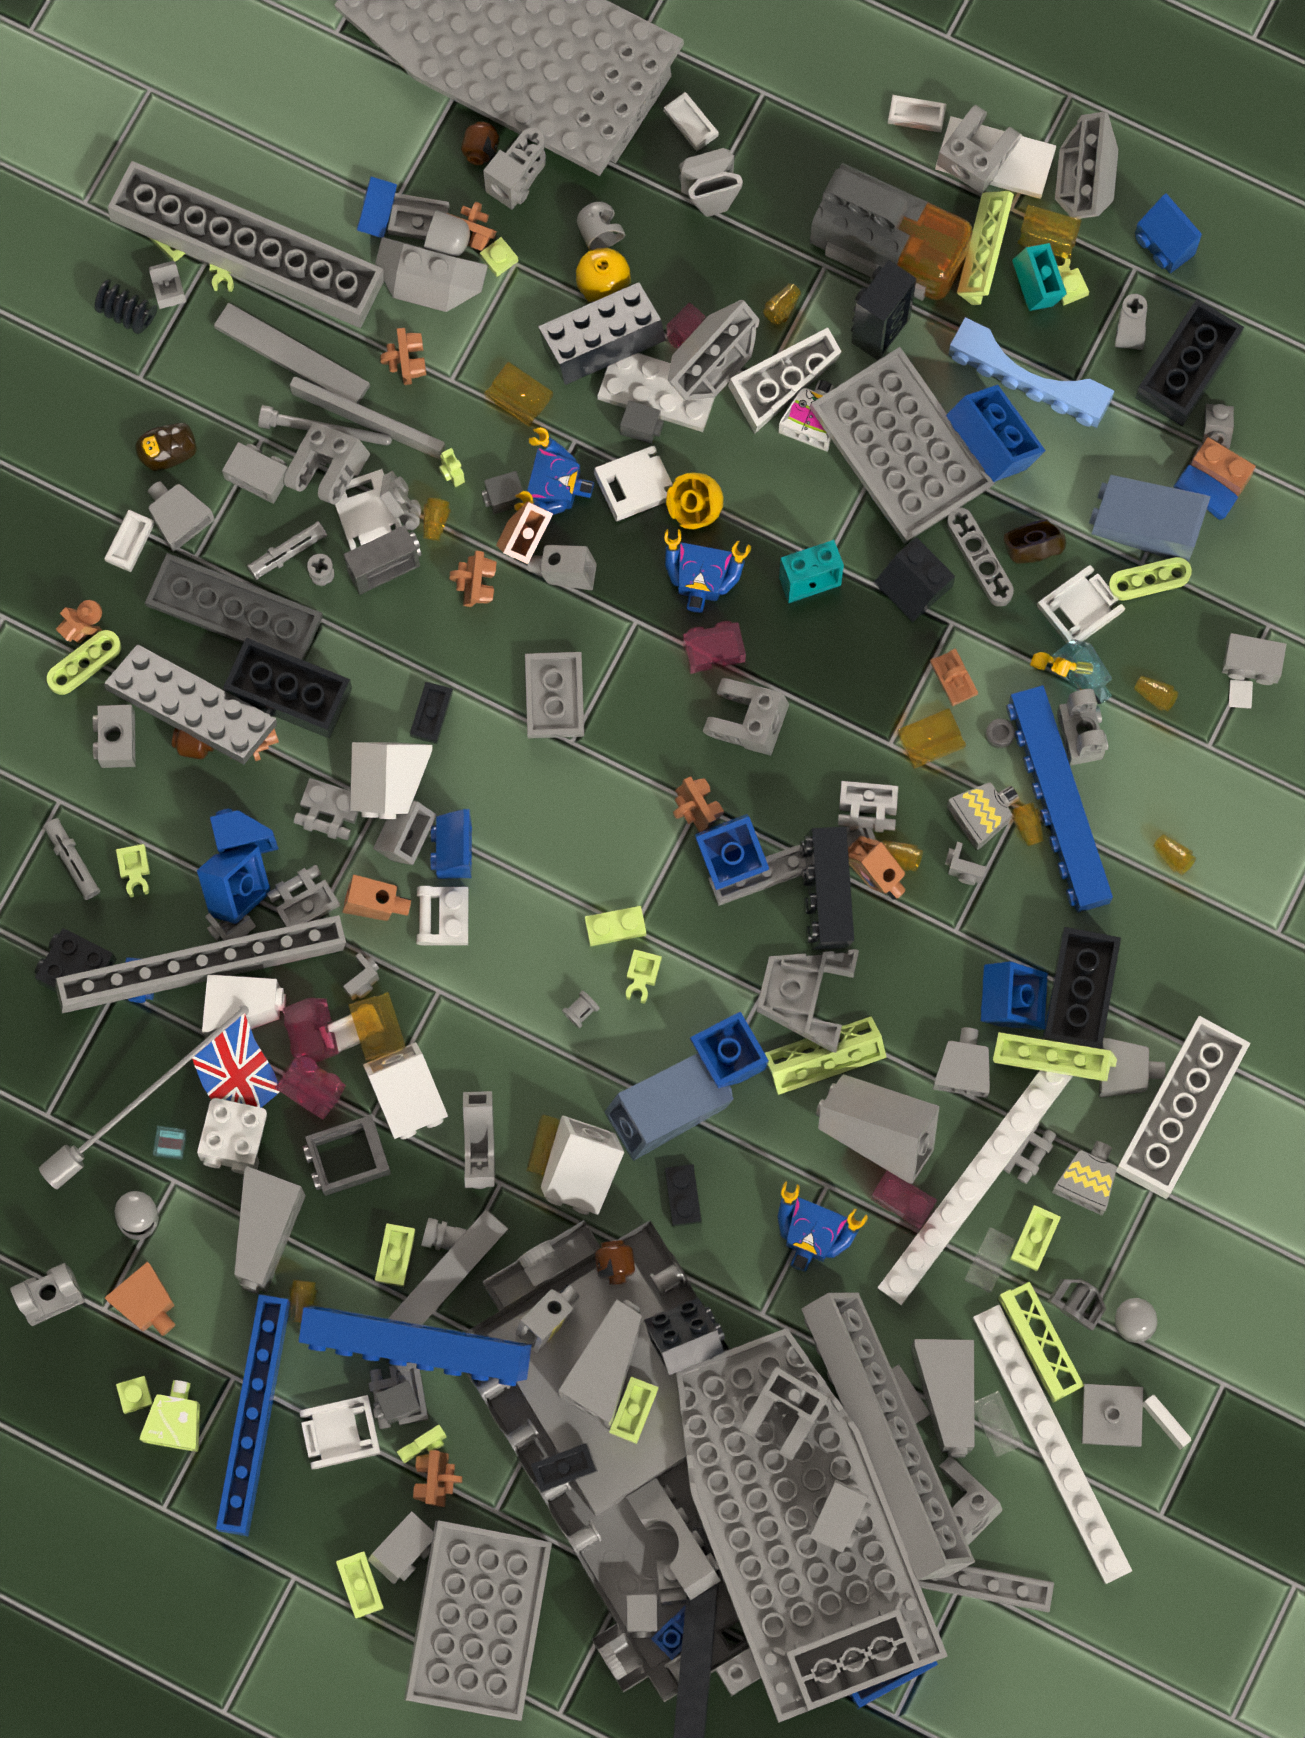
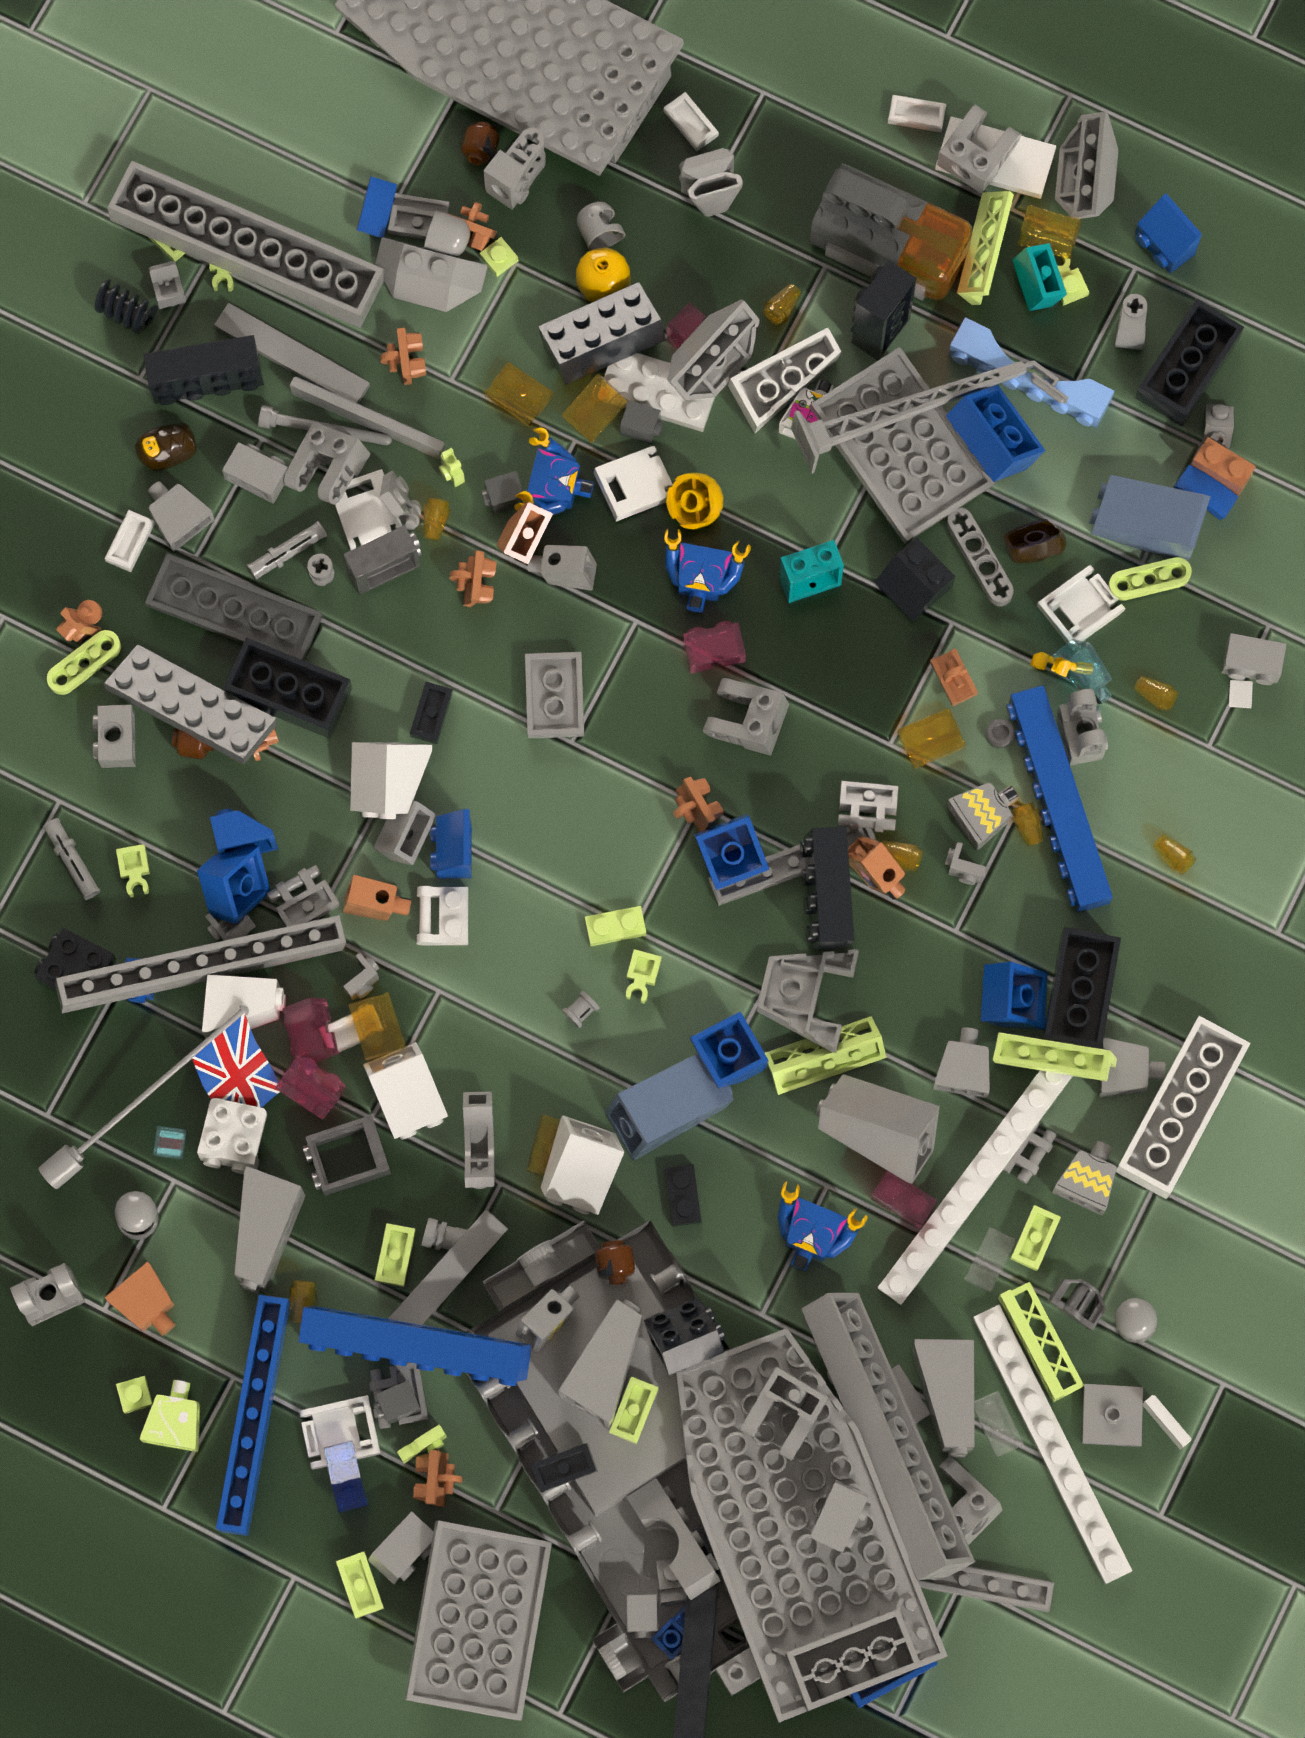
(203, 370): none -> black brick
(328, 800): light grey plate -> none
(345, 1476): none -> clear blue slope
(595, 408): none -> clear yellow plate
(815, 440): none -> light grey piece

